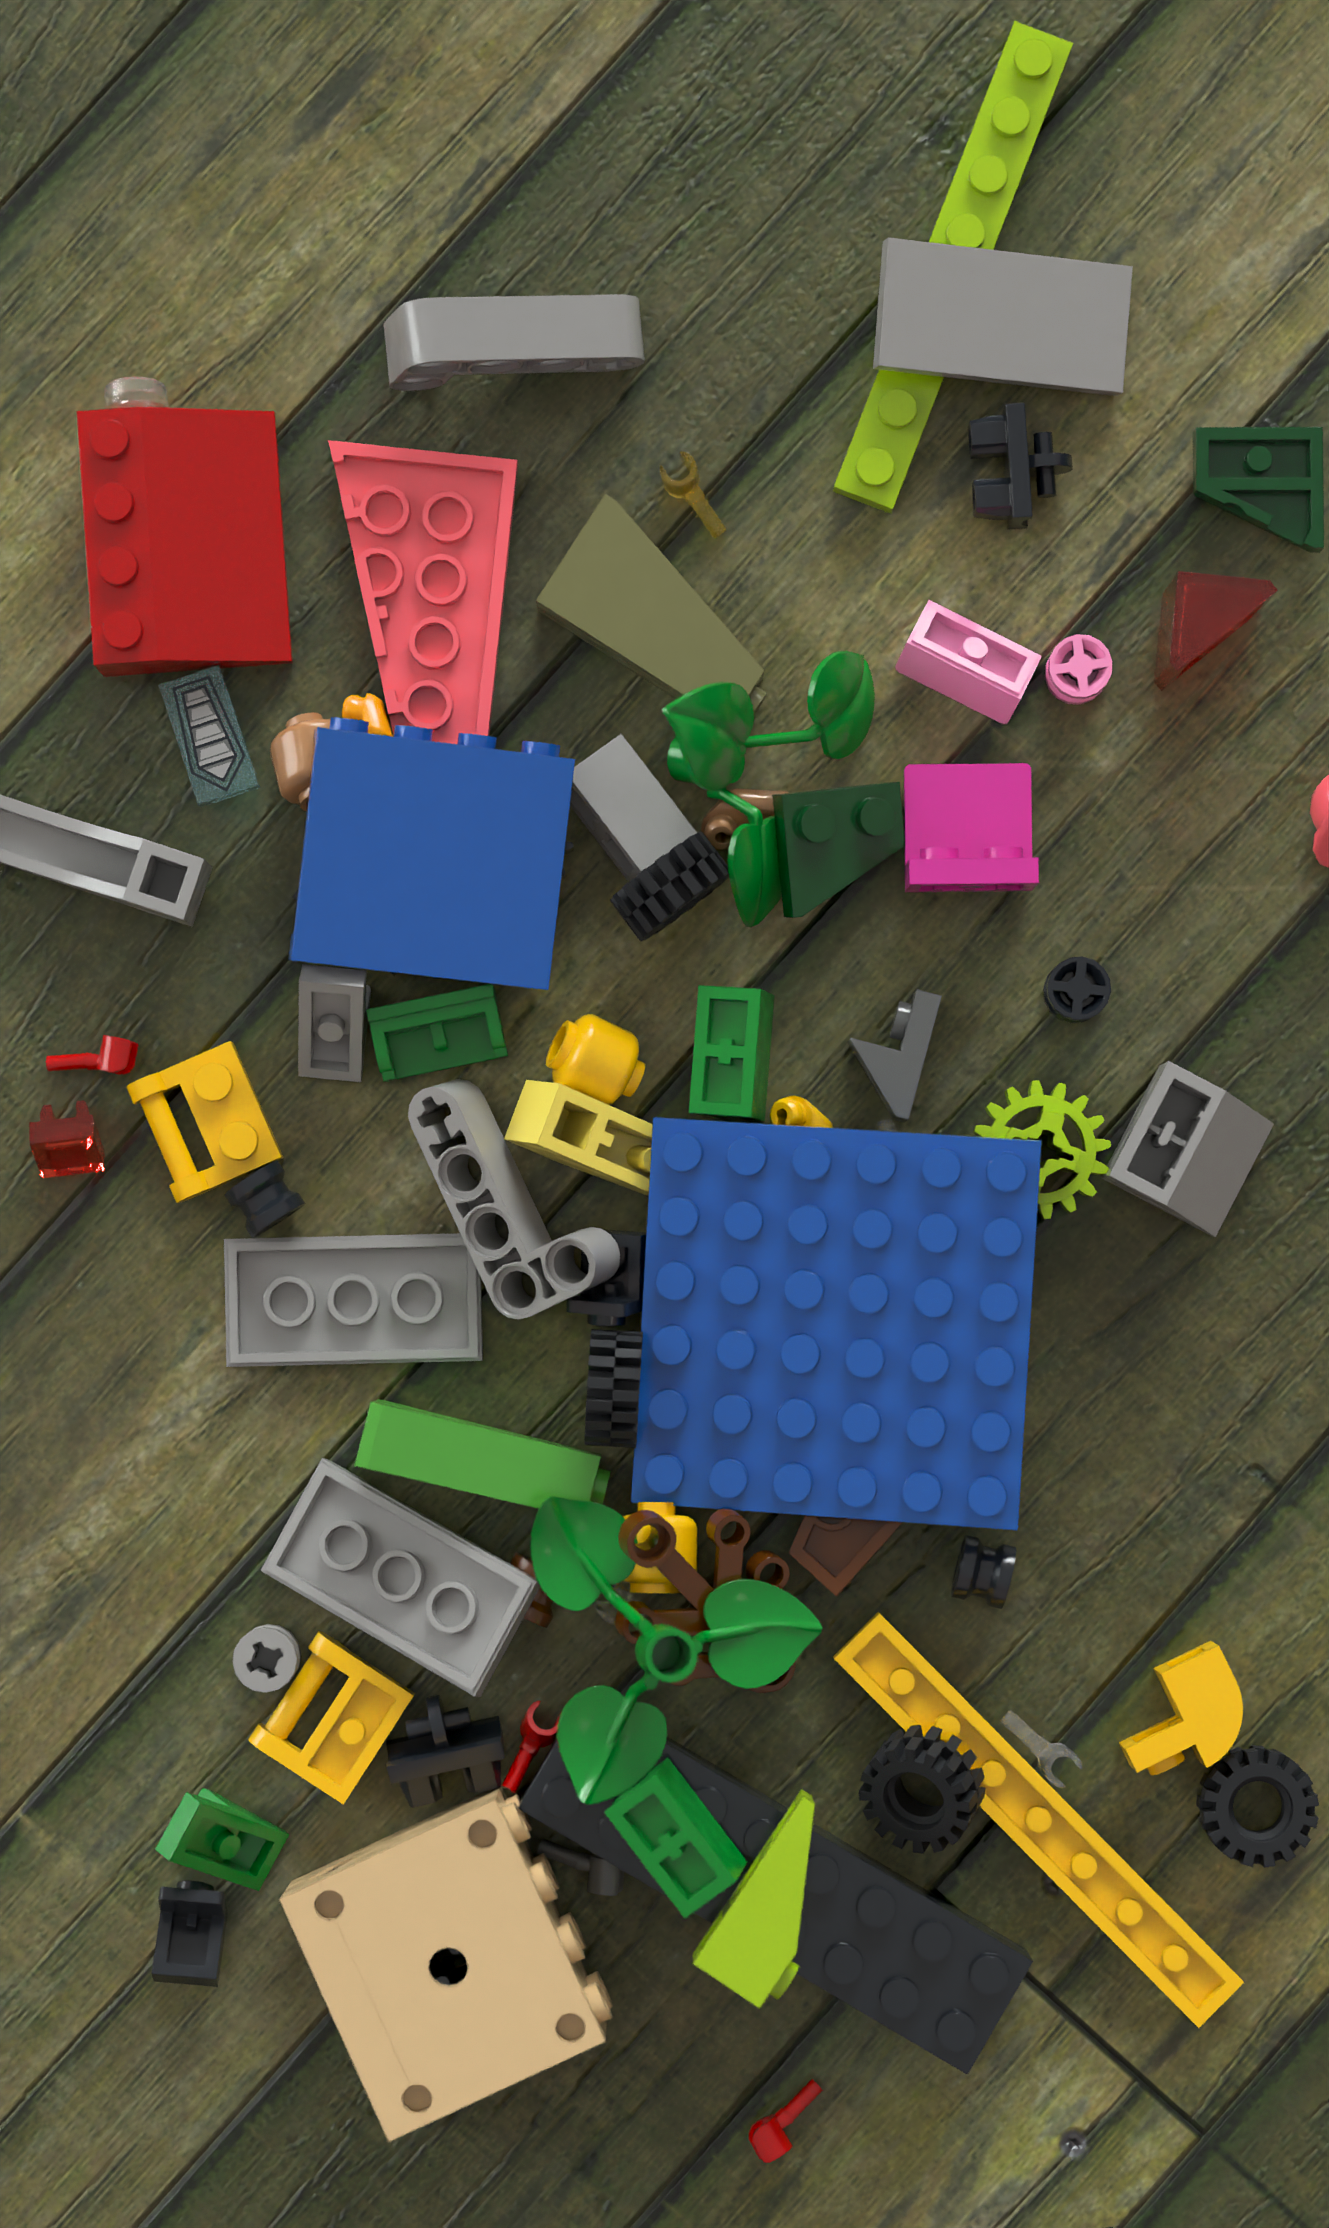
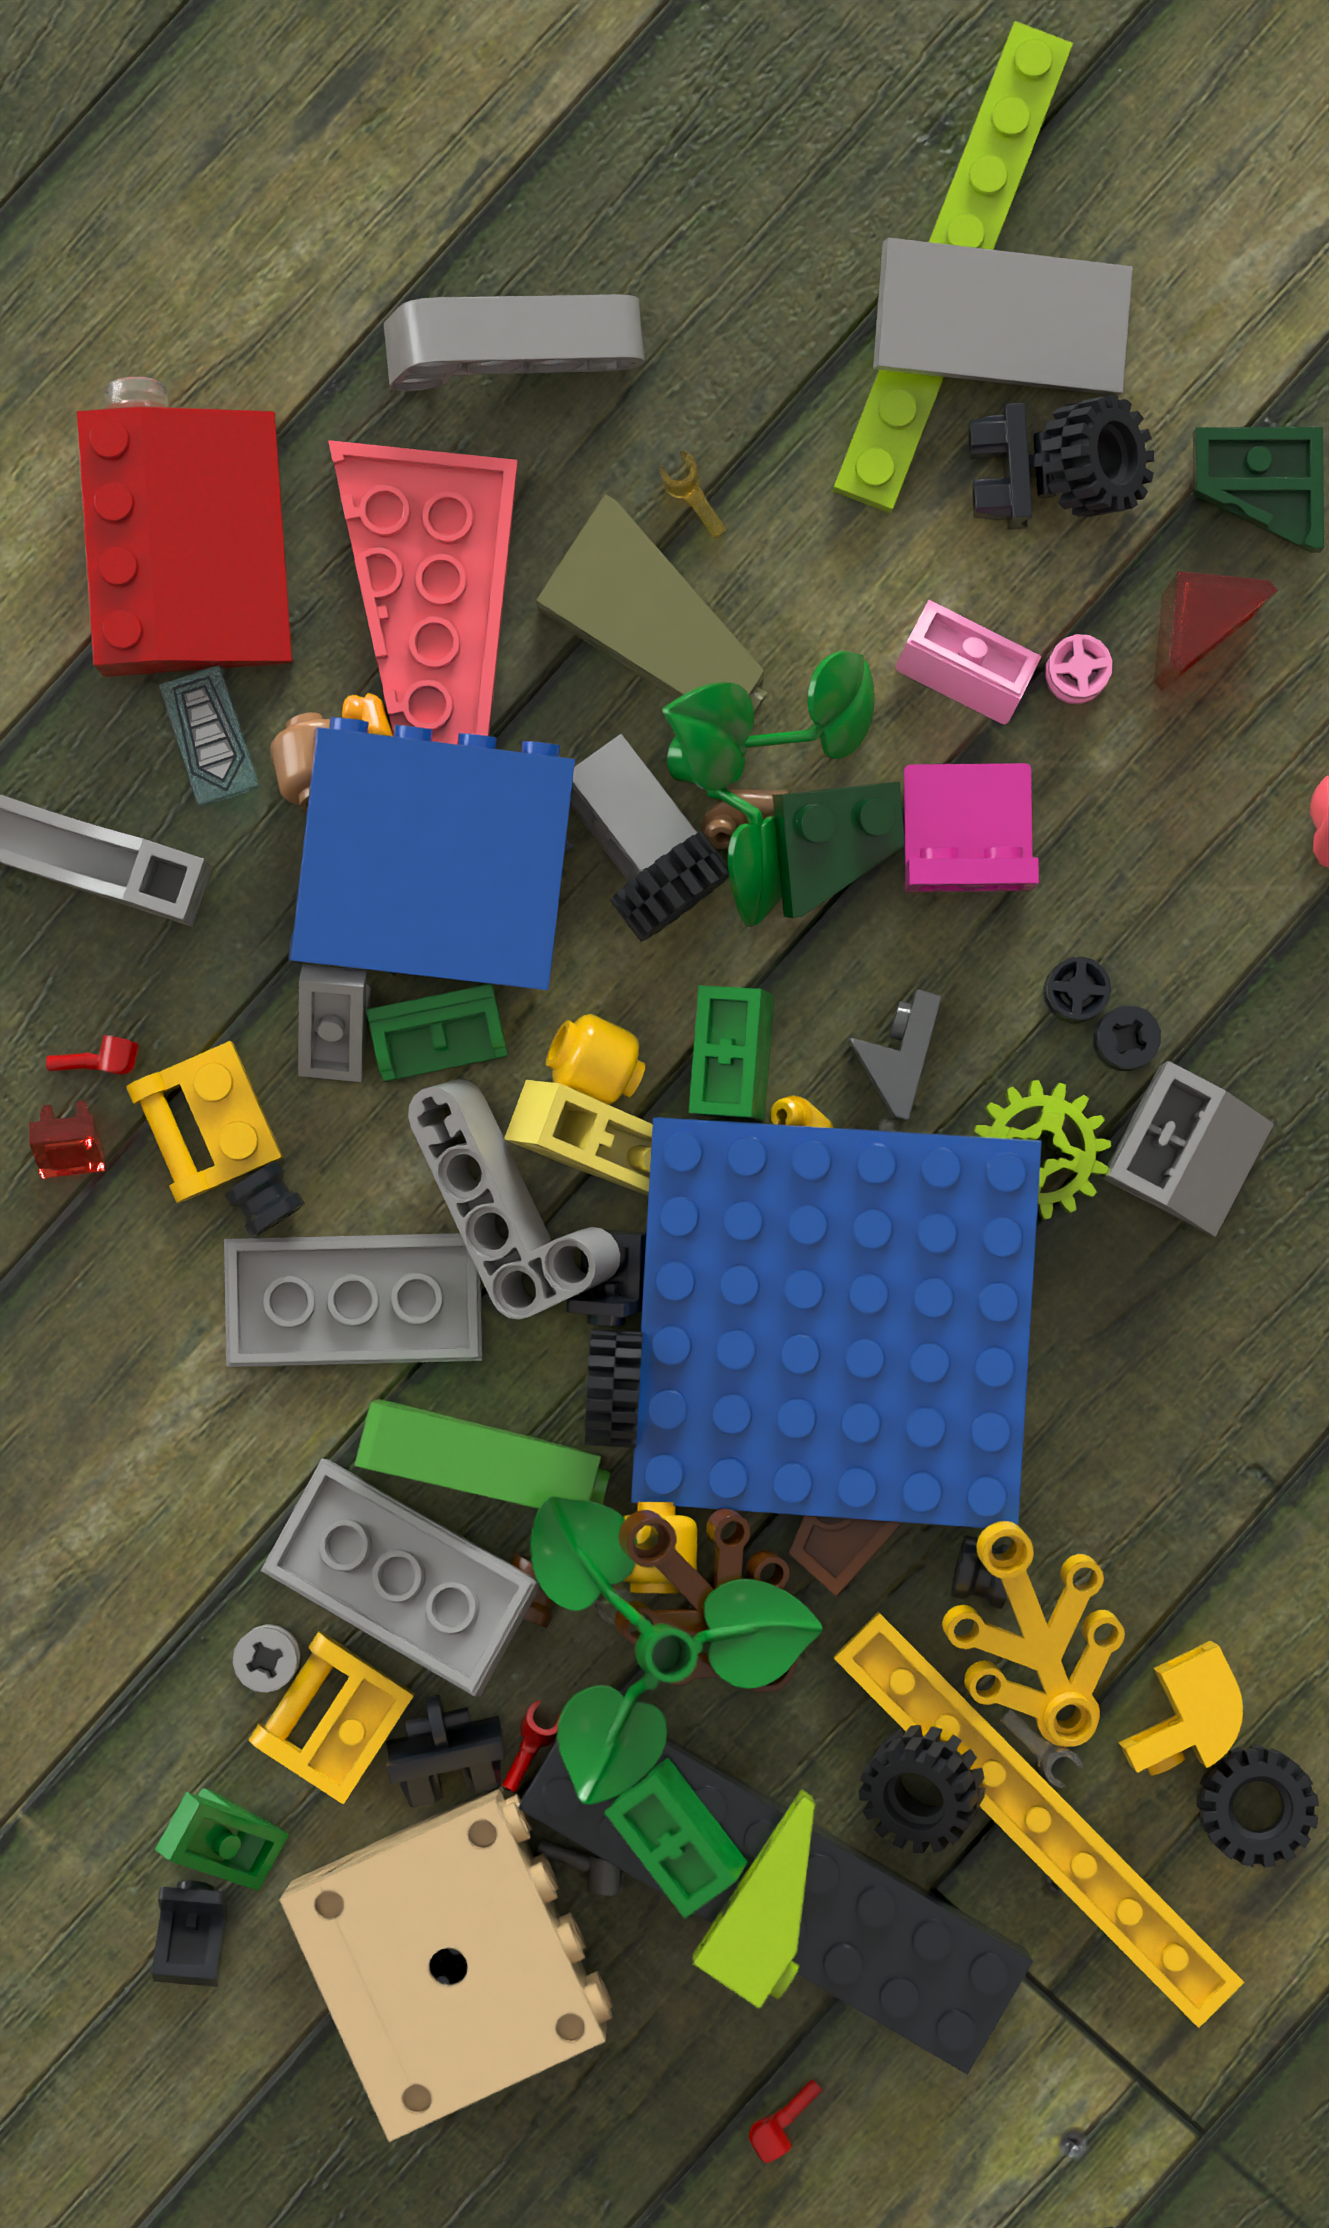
(1041, 1643): none -> yellow plant
(1092, 431): none -> black tyre
(1111, 1042): none -> black wheel

